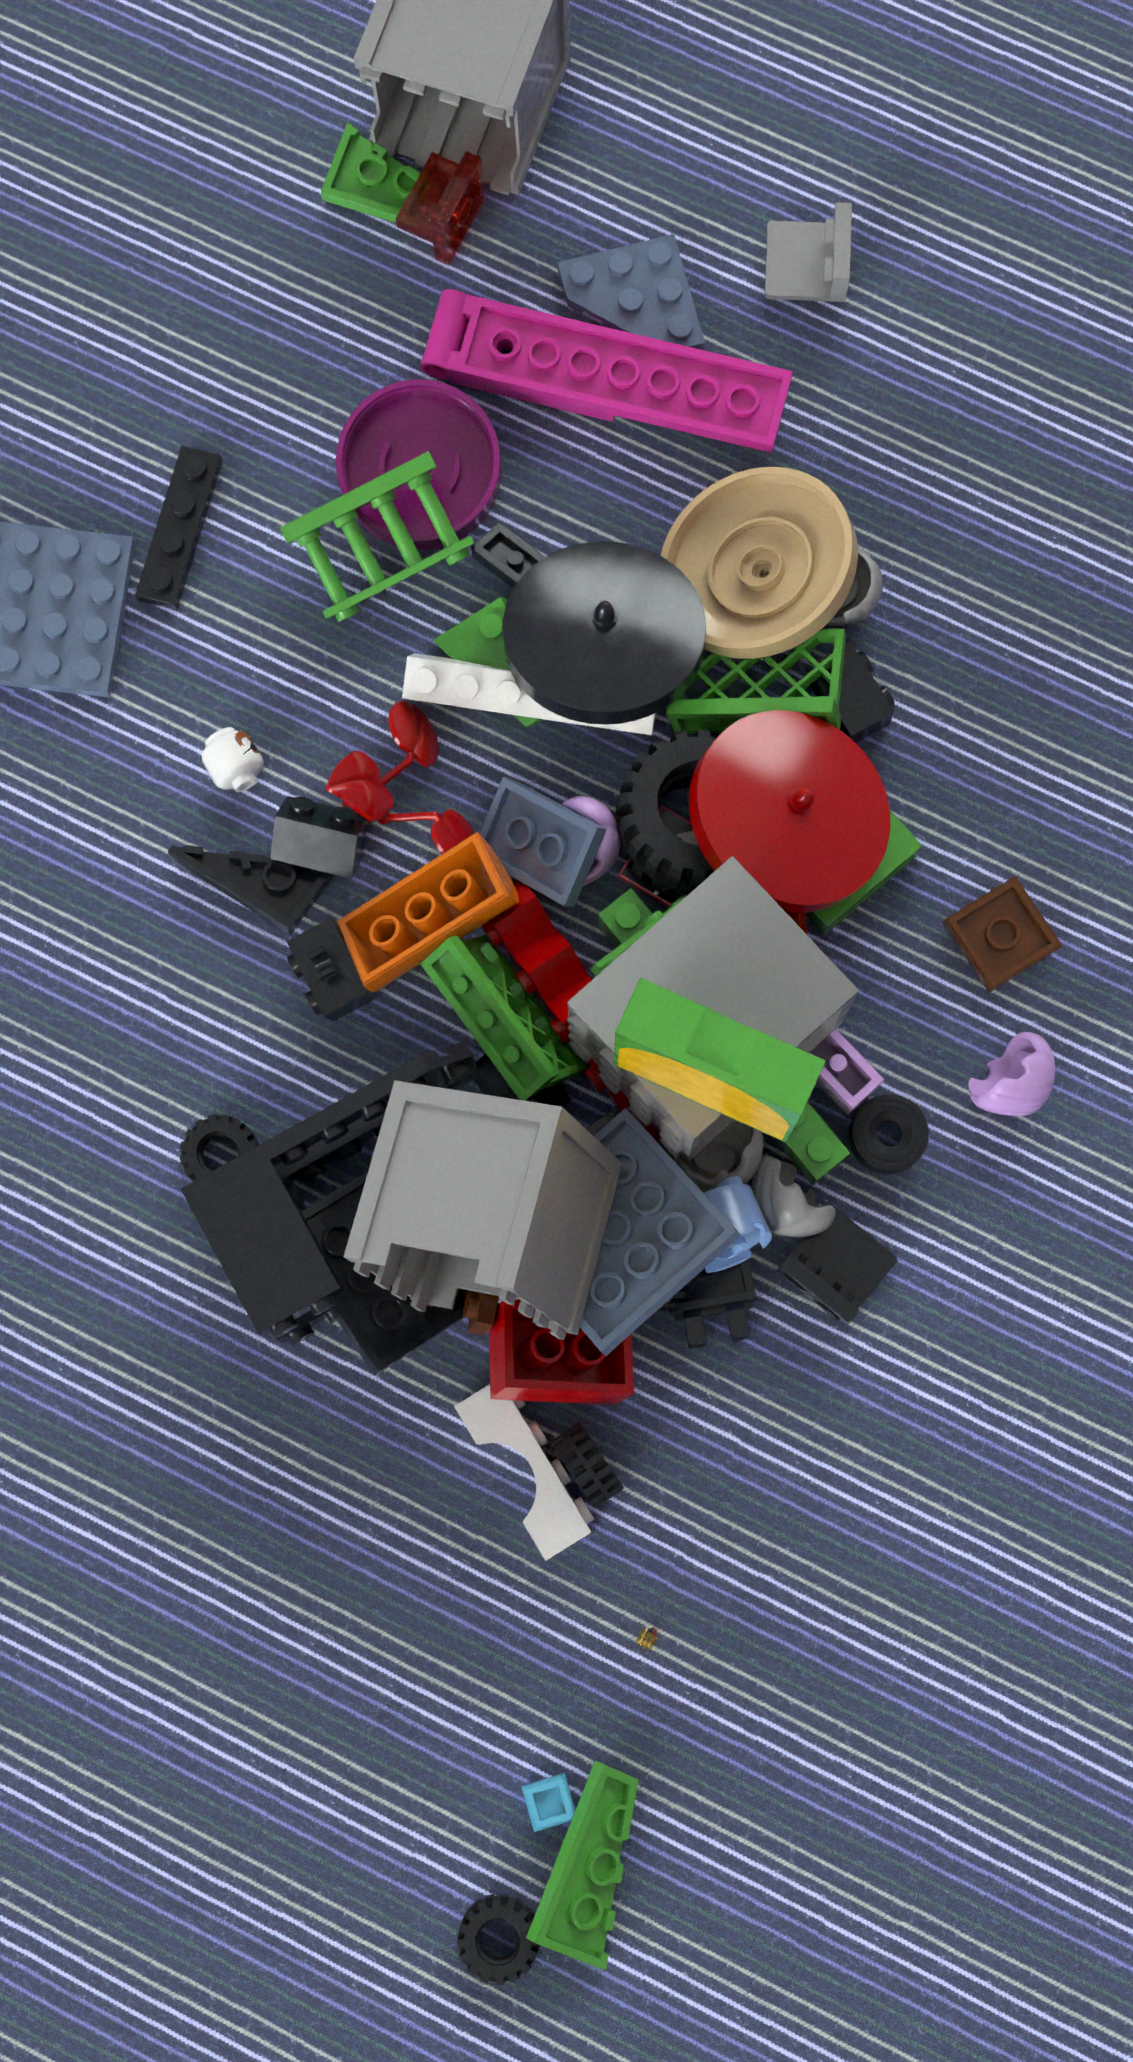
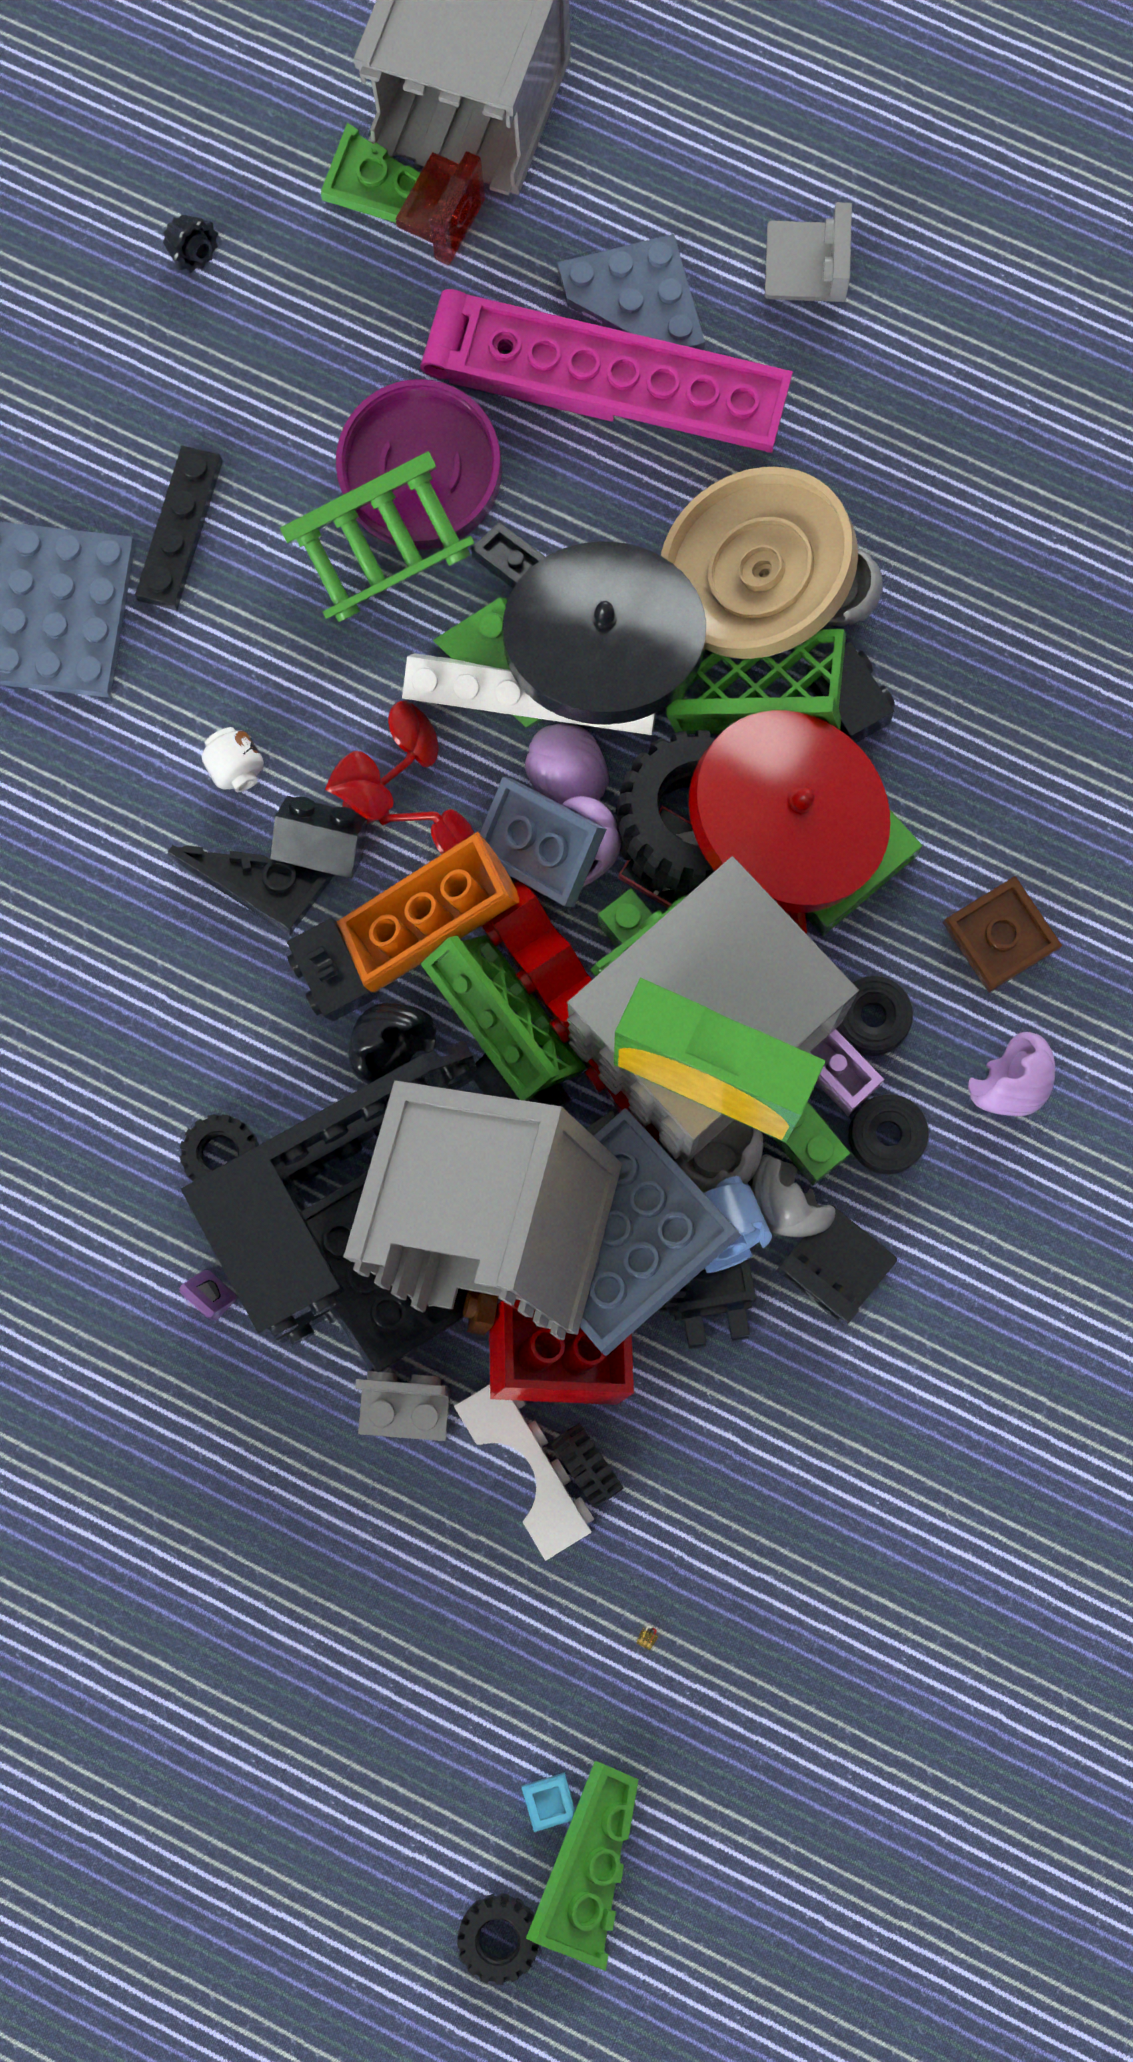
(190, 242): none -> black piece
(208, 1294): none -> medium lavender slope
(388, 1038): none -> black piece
(403, 1409): none -> light grey bracket
(566, 763): none -> lavender piece
(897, 1011): none -> black tyre

